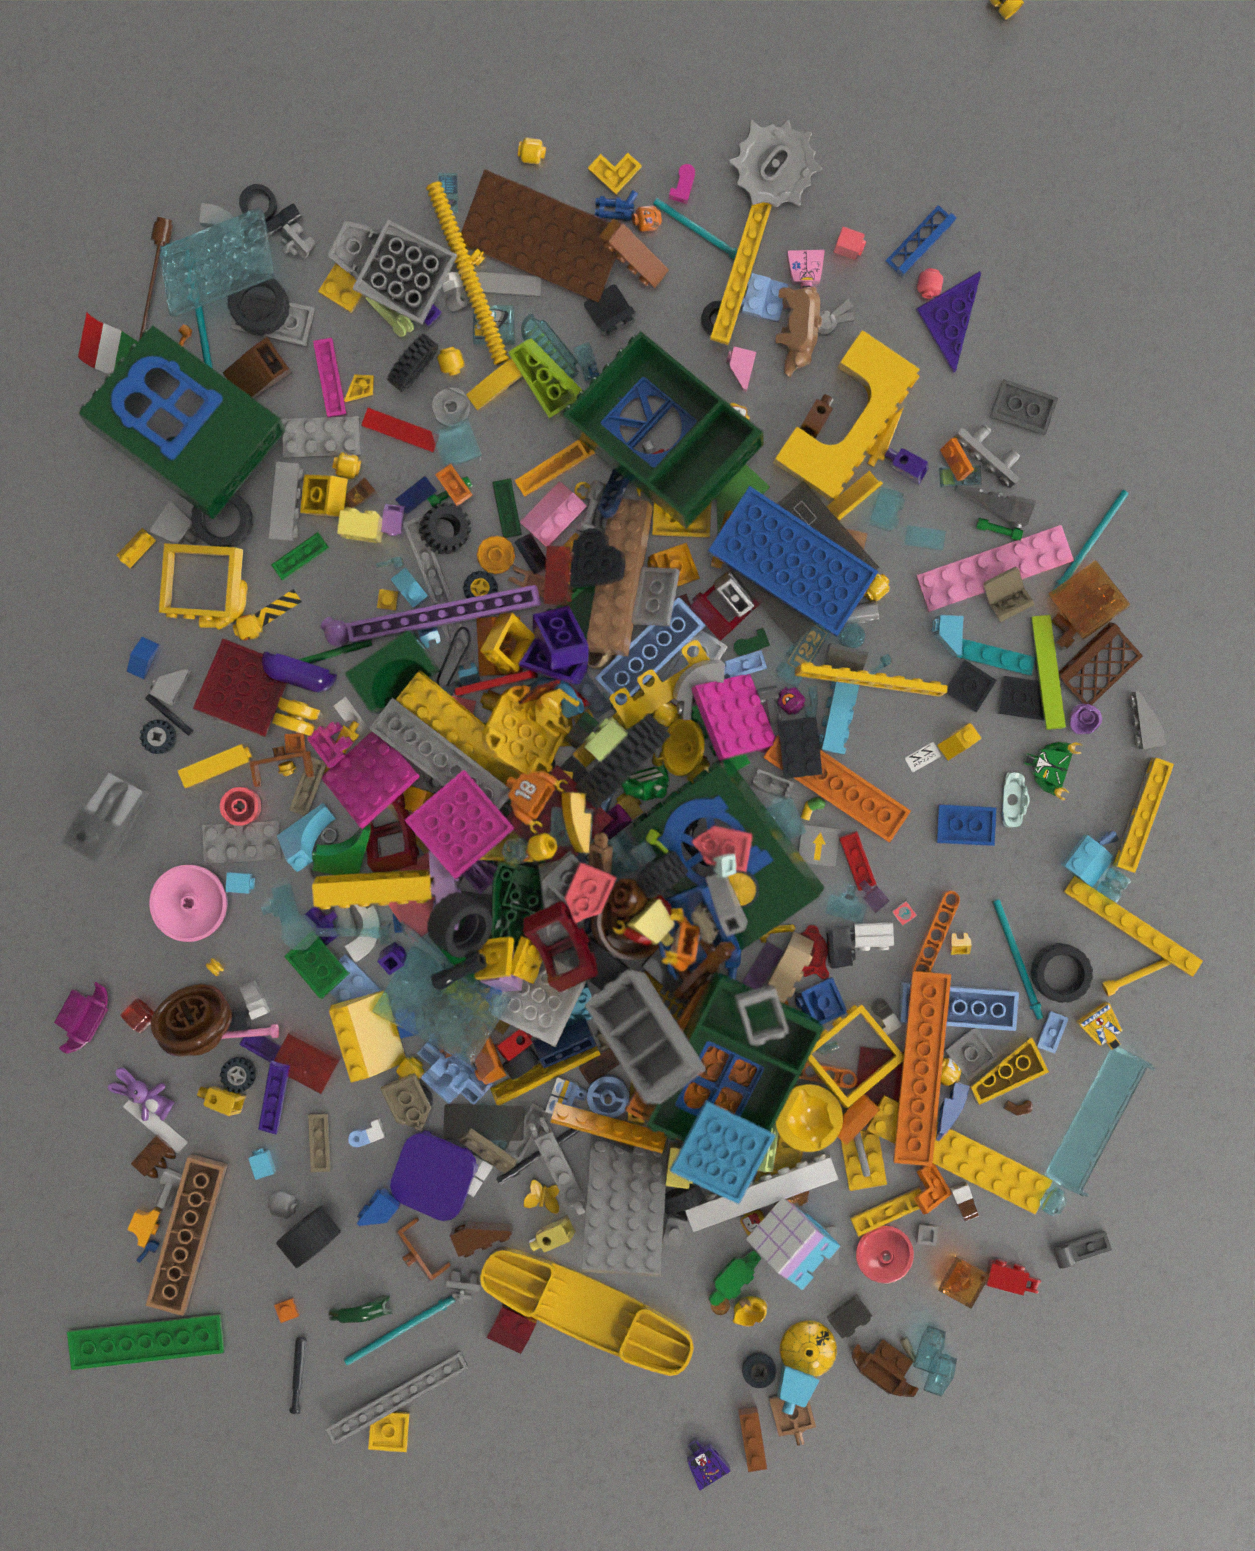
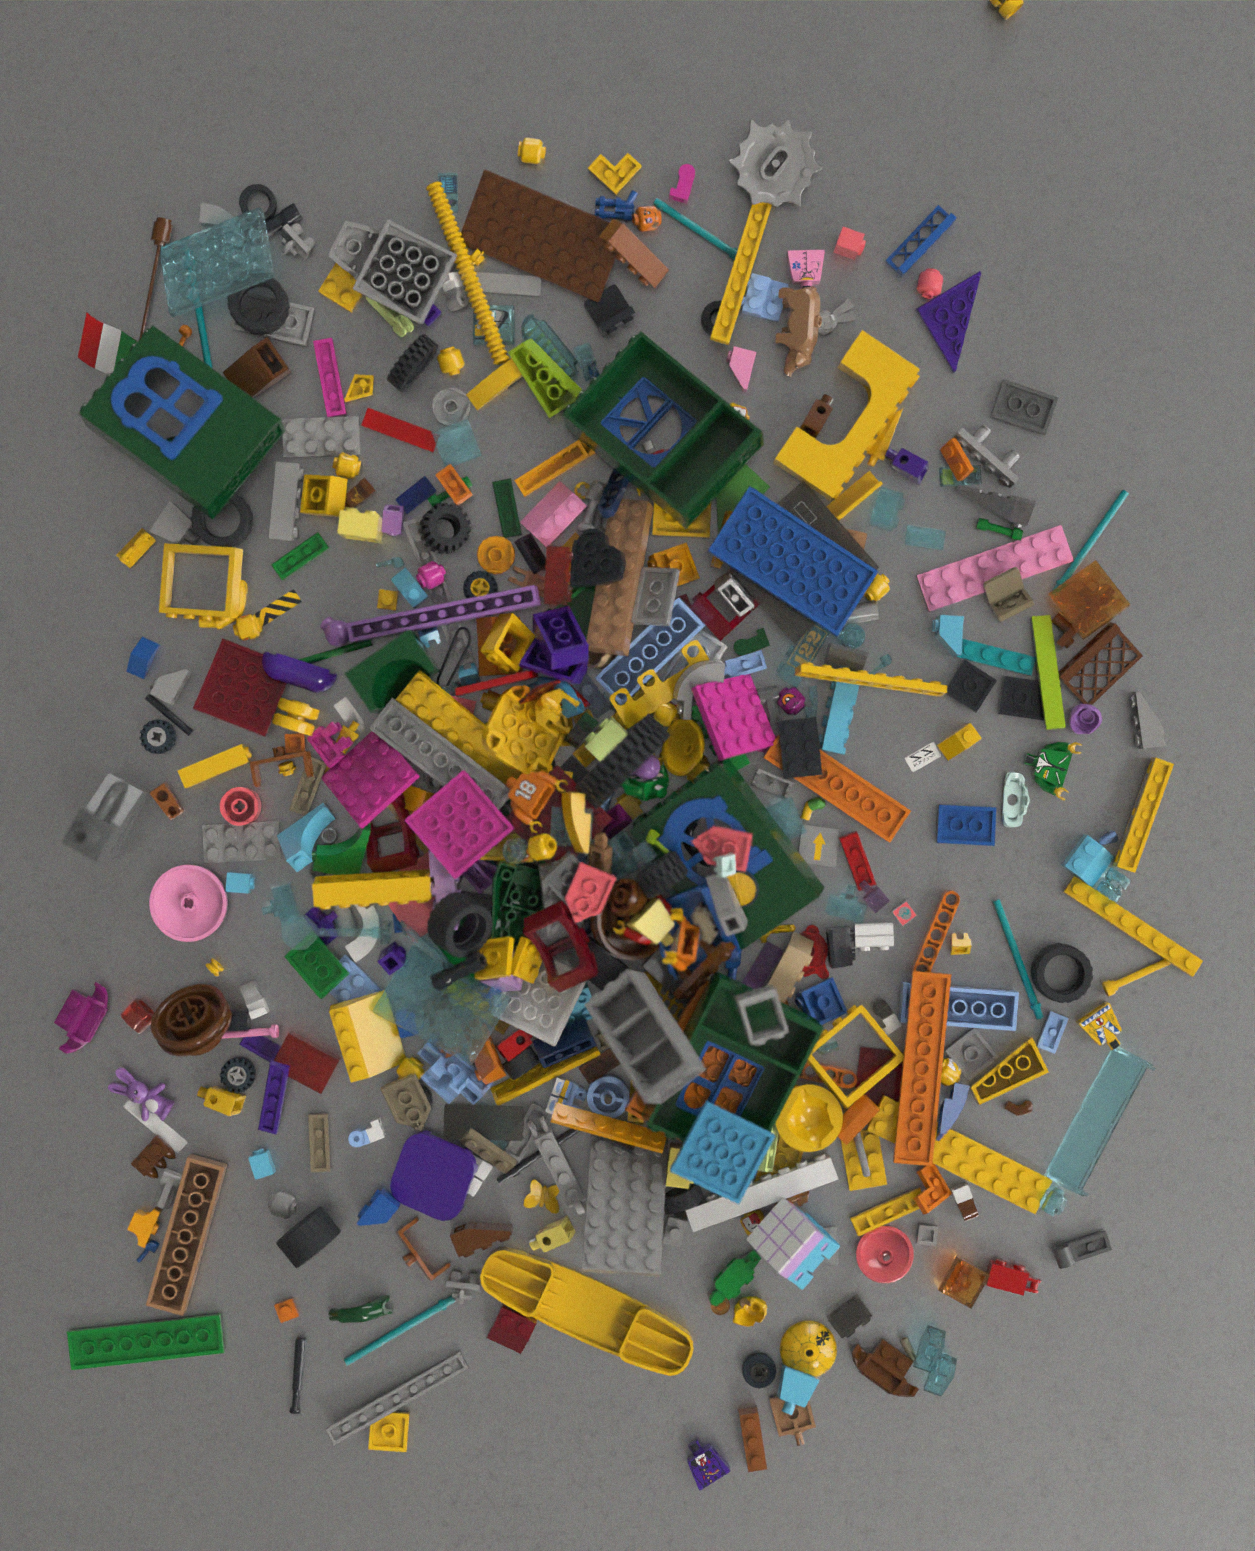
(167, 801): none -> dark orange leg
(430, 575): none -> dark pink head
(648, 769): none -> medium lavender piece

